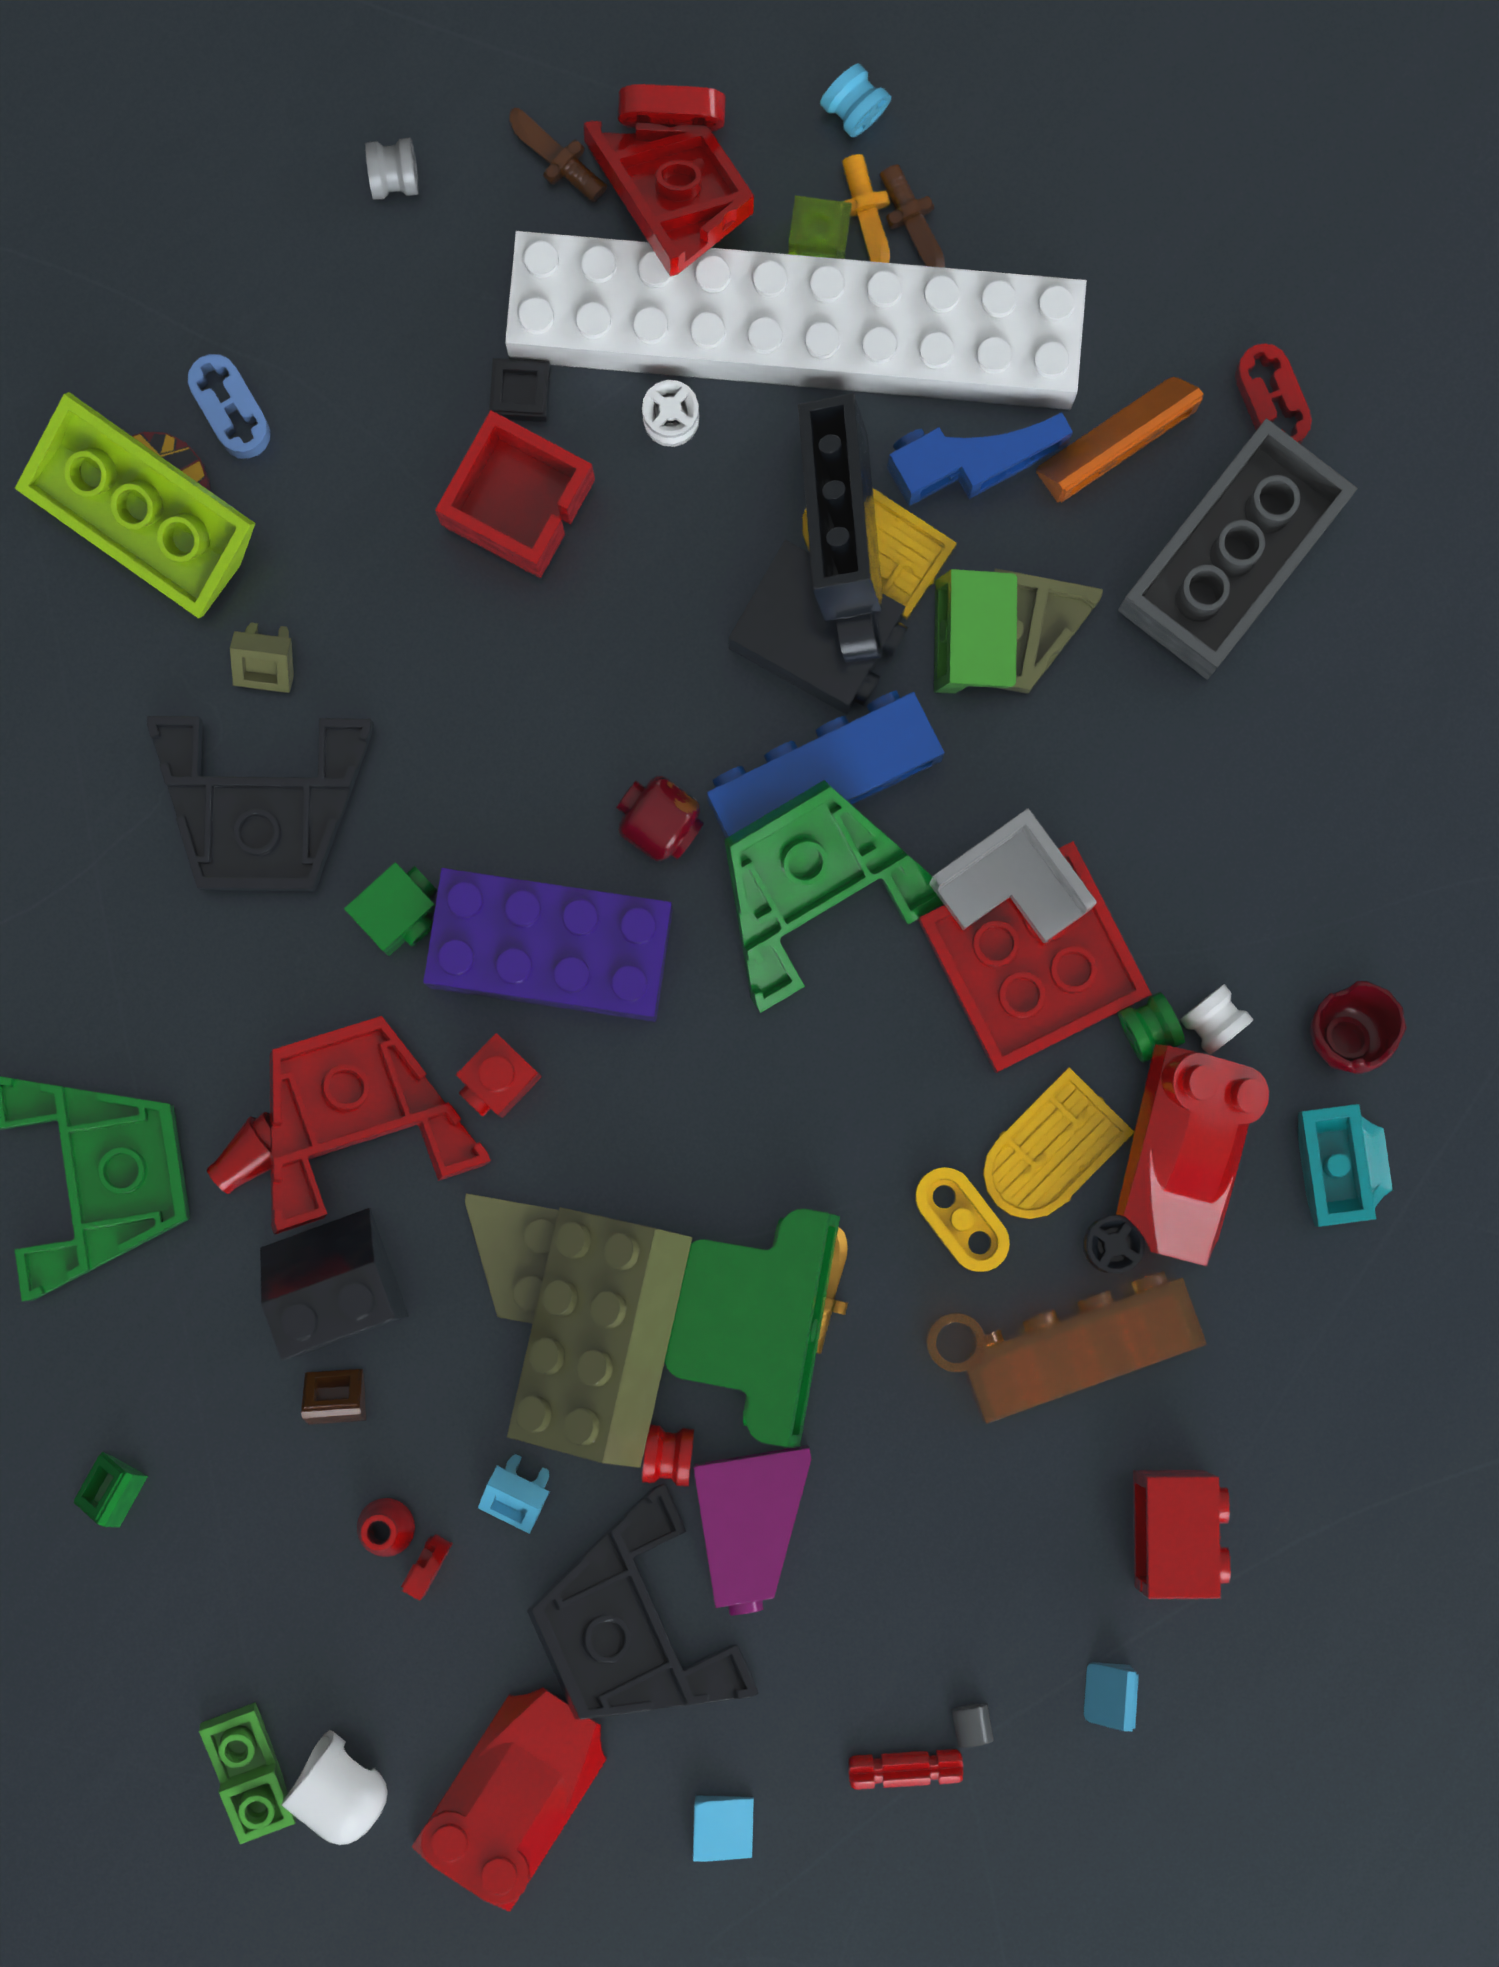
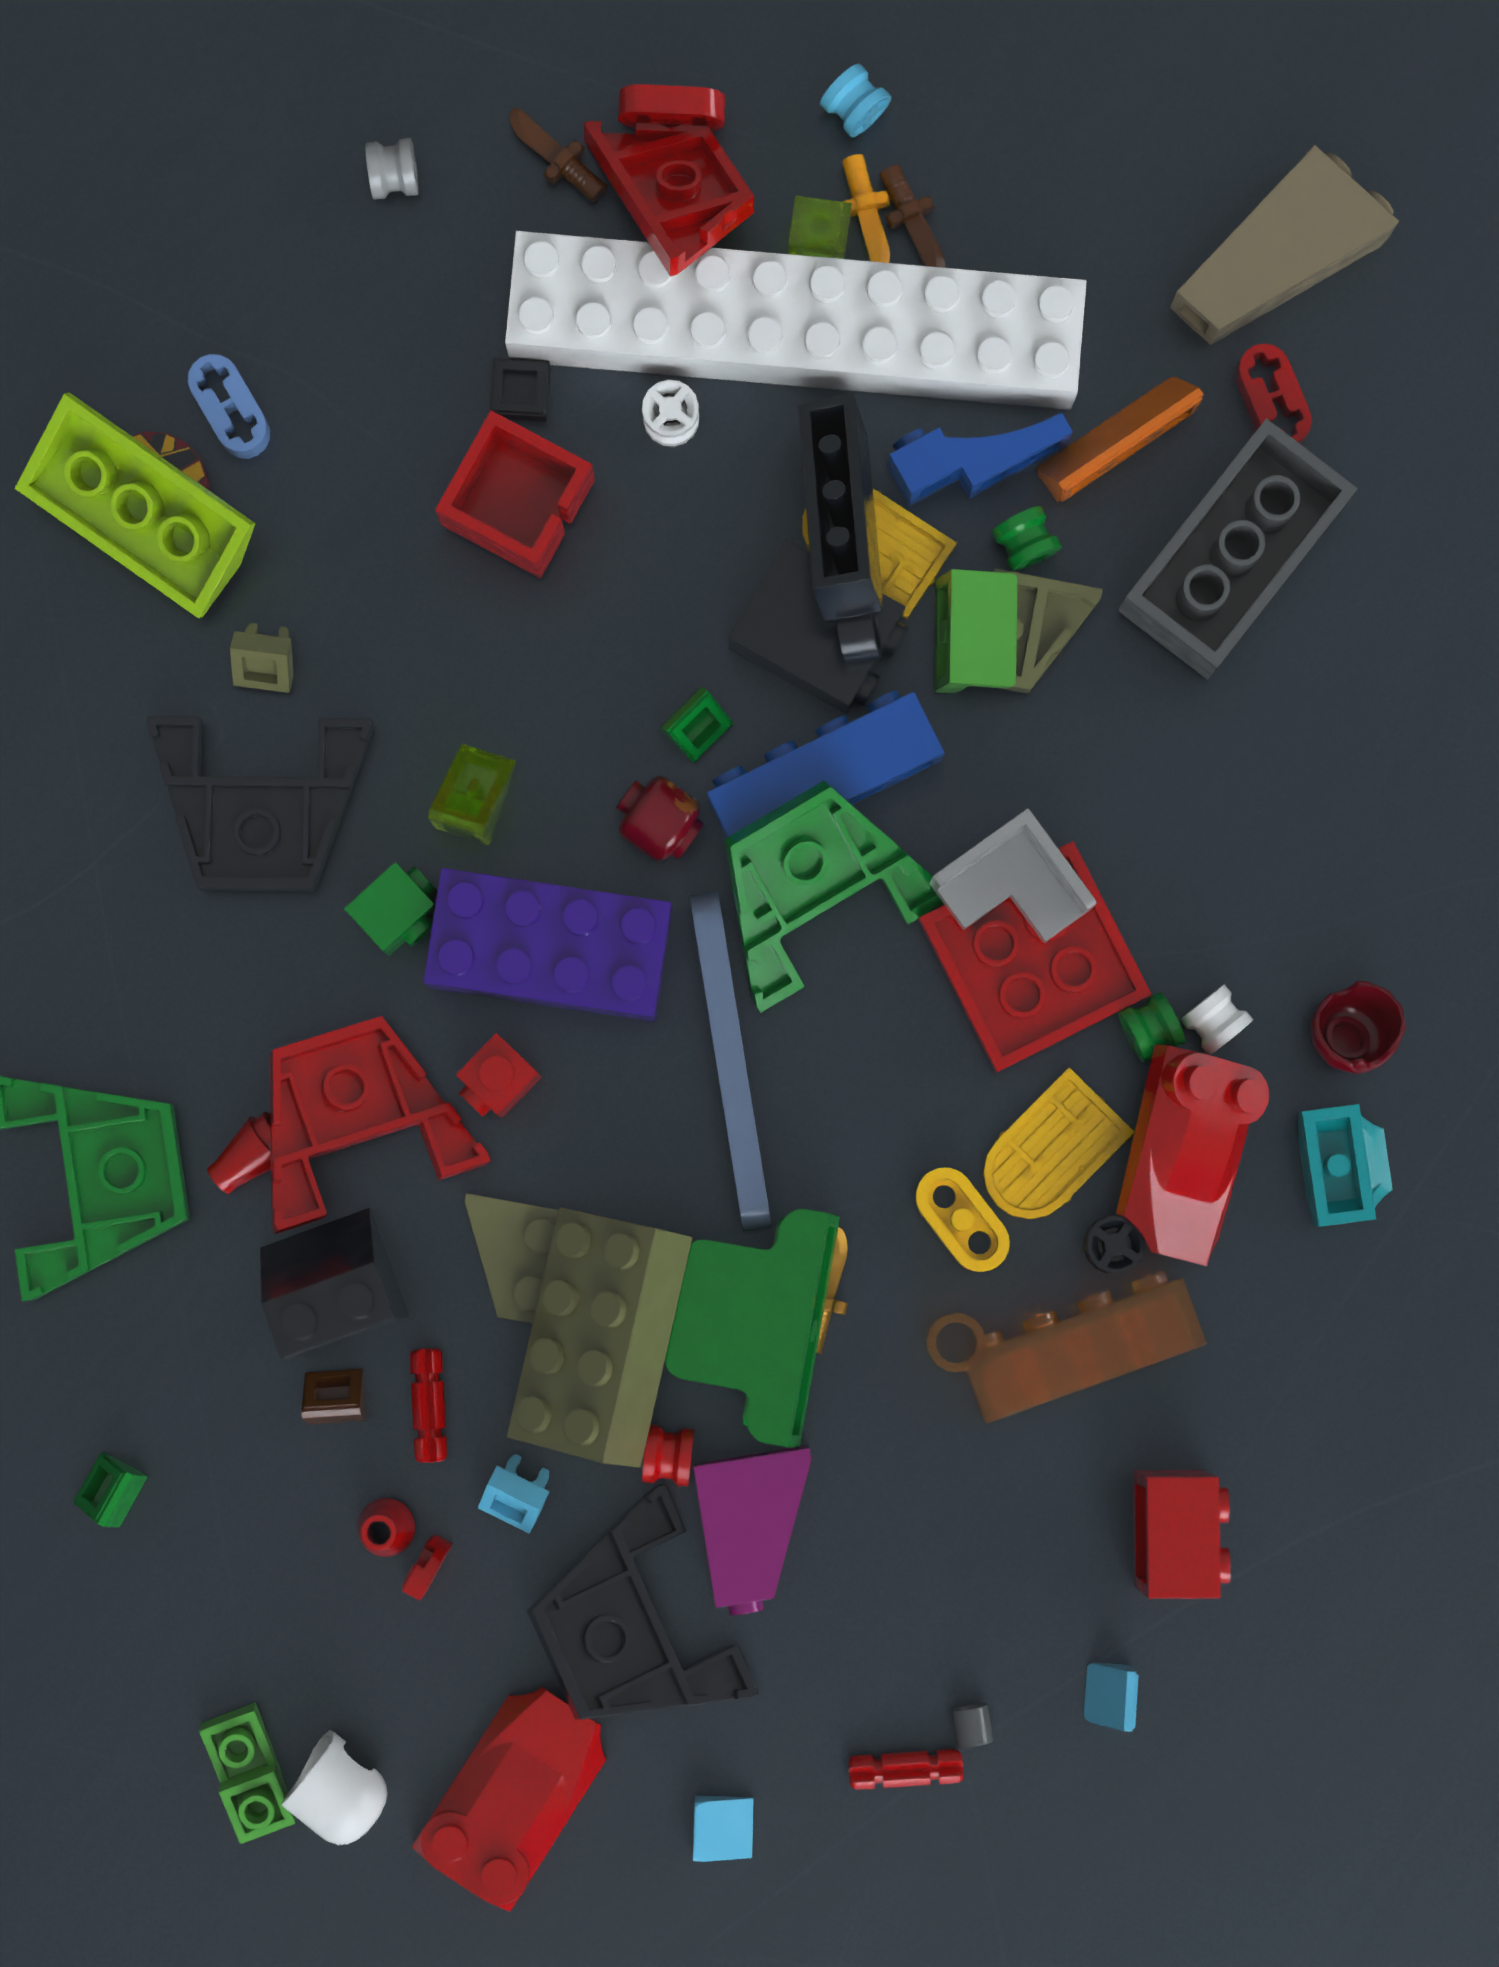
(428, 1405): none -> red axle
(472, 794): none -> clear neon green slope
(696, 724): none -> green slope
(730, 1061): none -> sand blue beam
(1026, 539): none -> green wheel
(1287, 244): none -> dark tan slope

